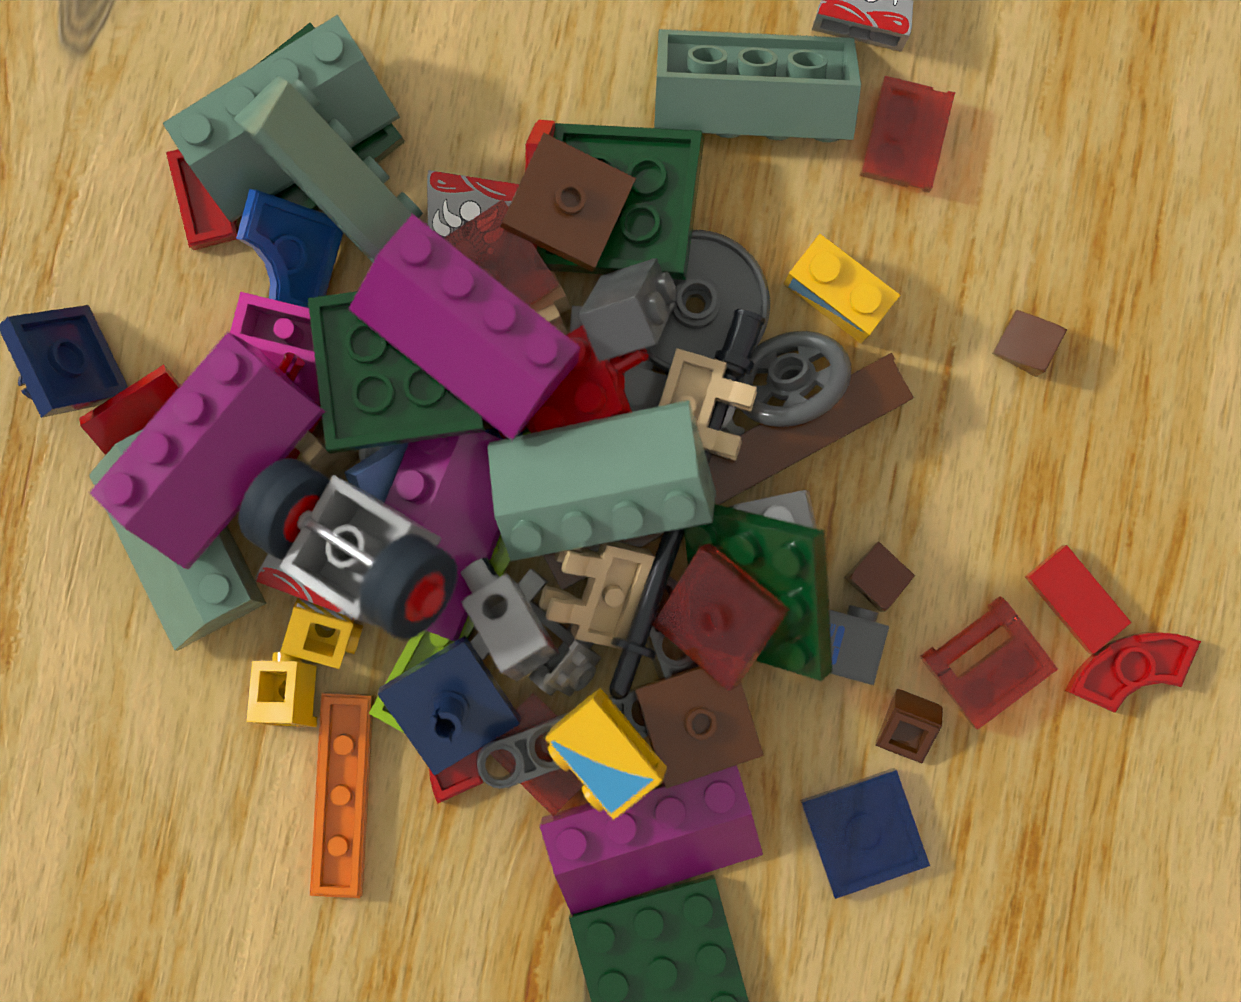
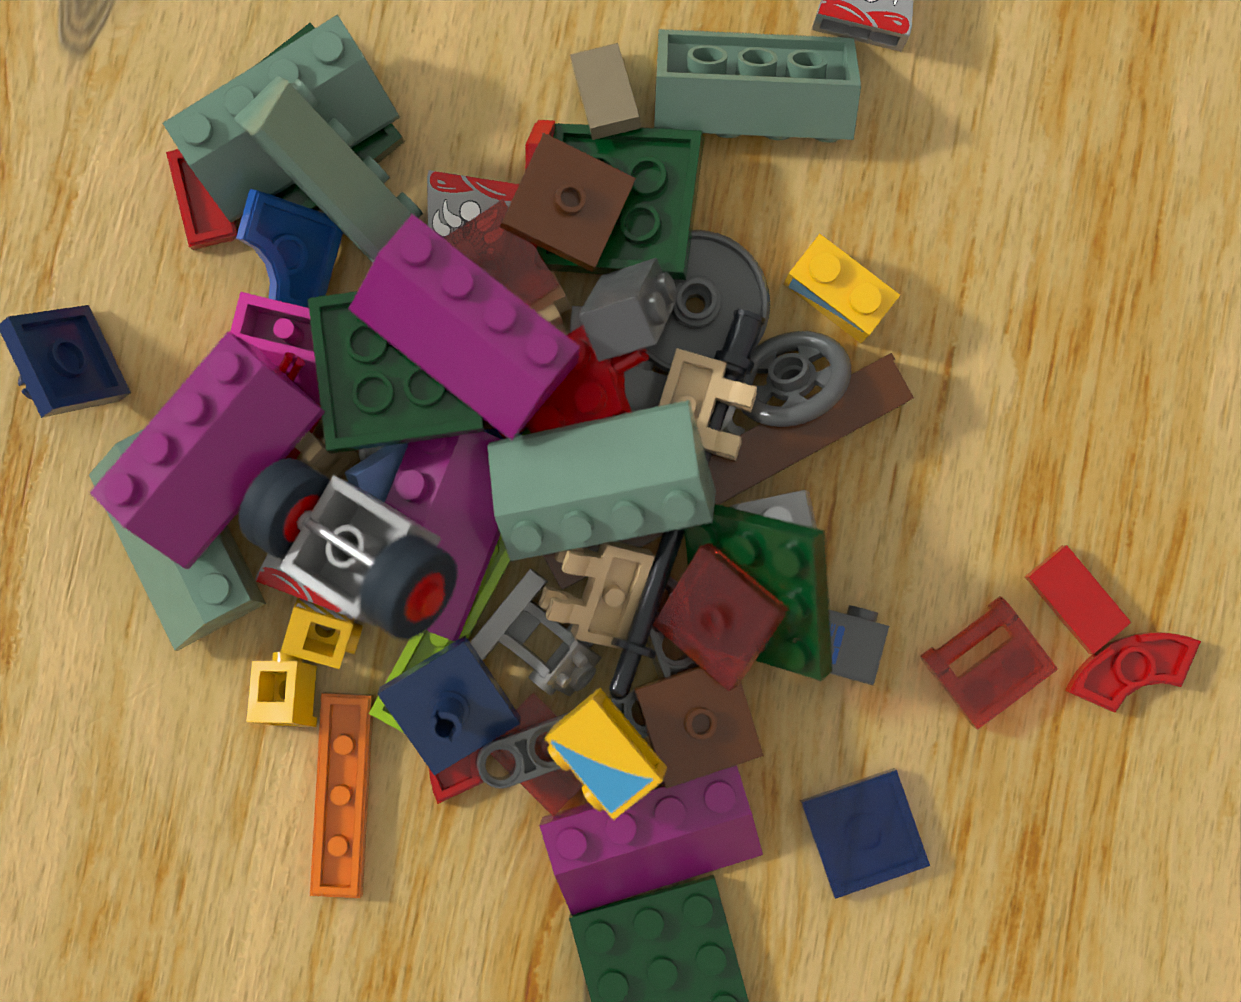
(129, 409): red tile -> none
(518, 637): light grey torso -> none
(605, 91): none -> dark tan tile
(880, 577): reddish brown slope -> none
(907, 134): clear red plate -> none
(910, 726): reddish brown slope -> none
(1029, 342): reddish brown slope -> none

